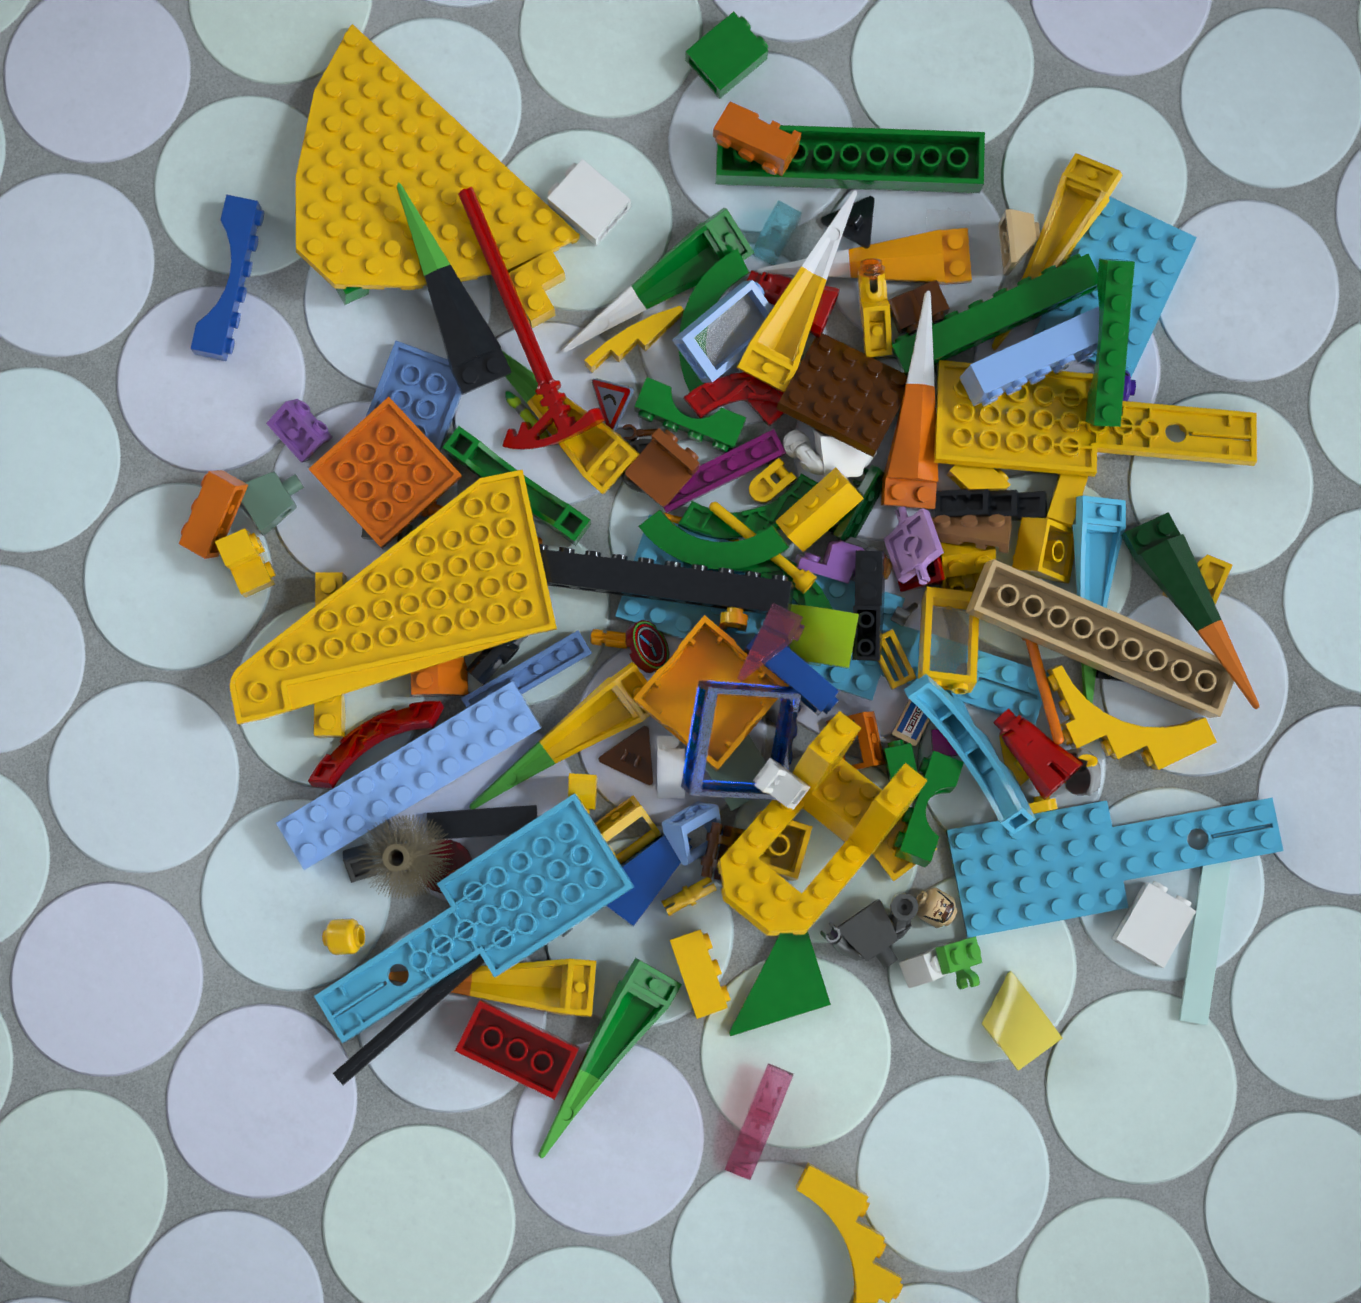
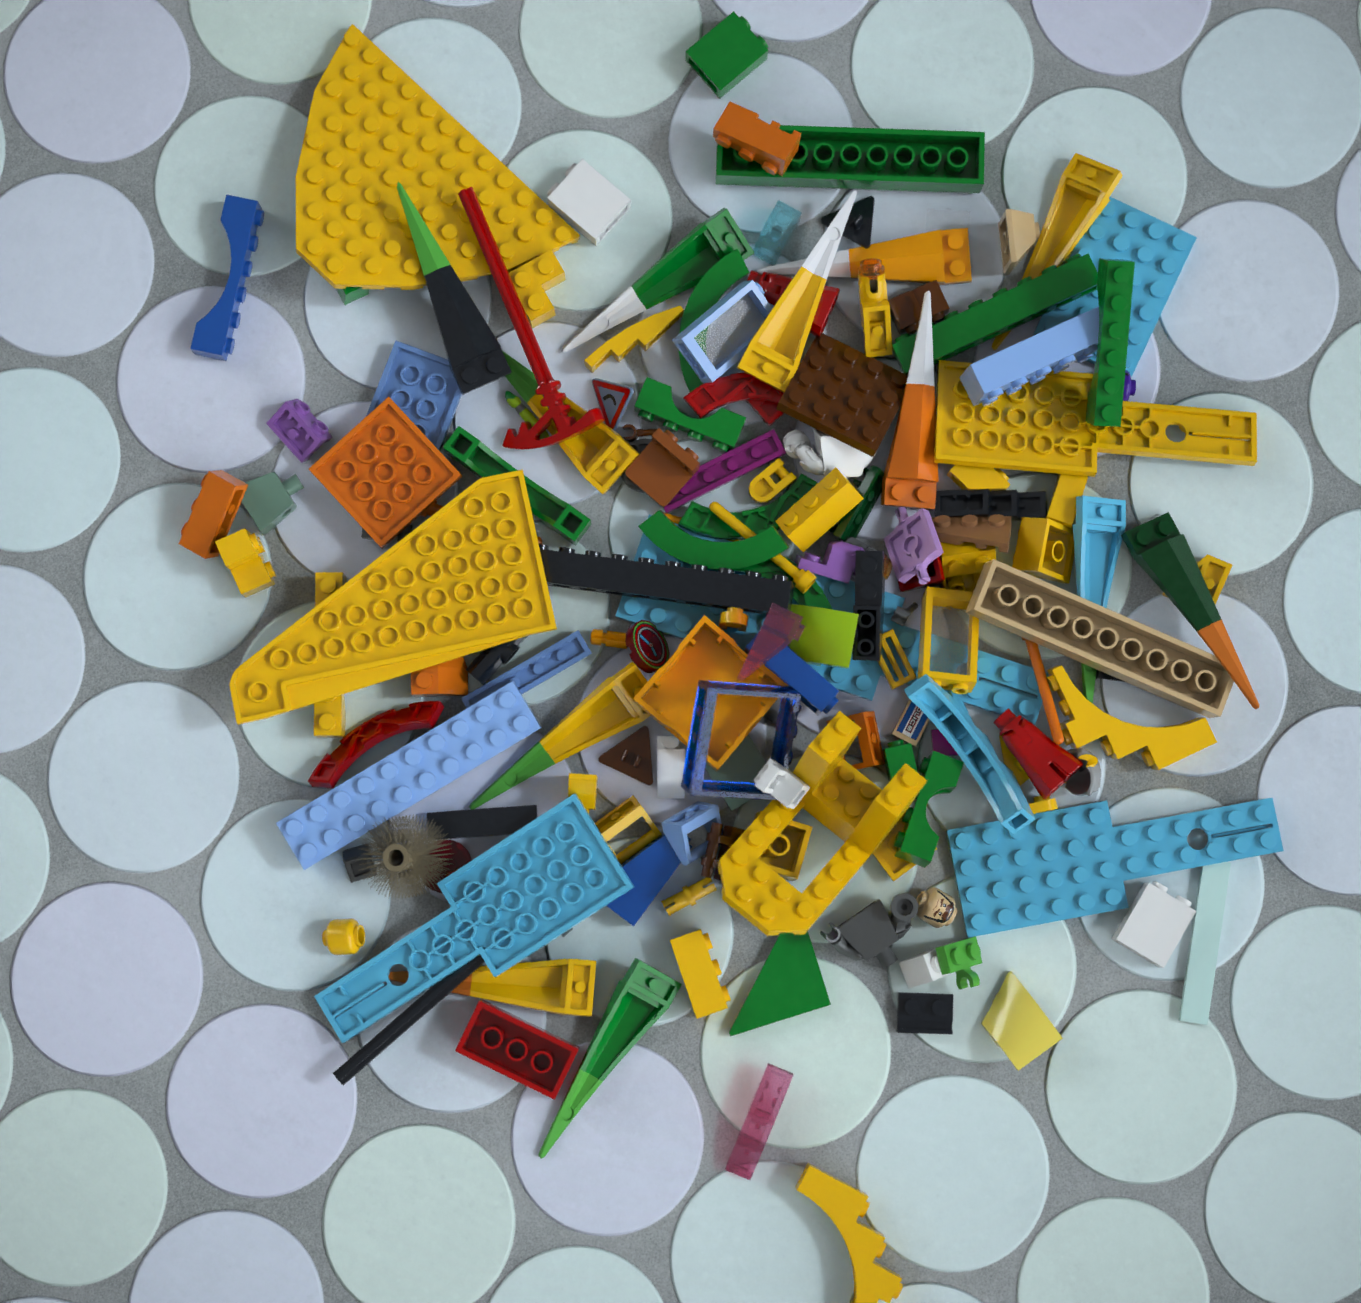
(924, 1013): none -> black plate

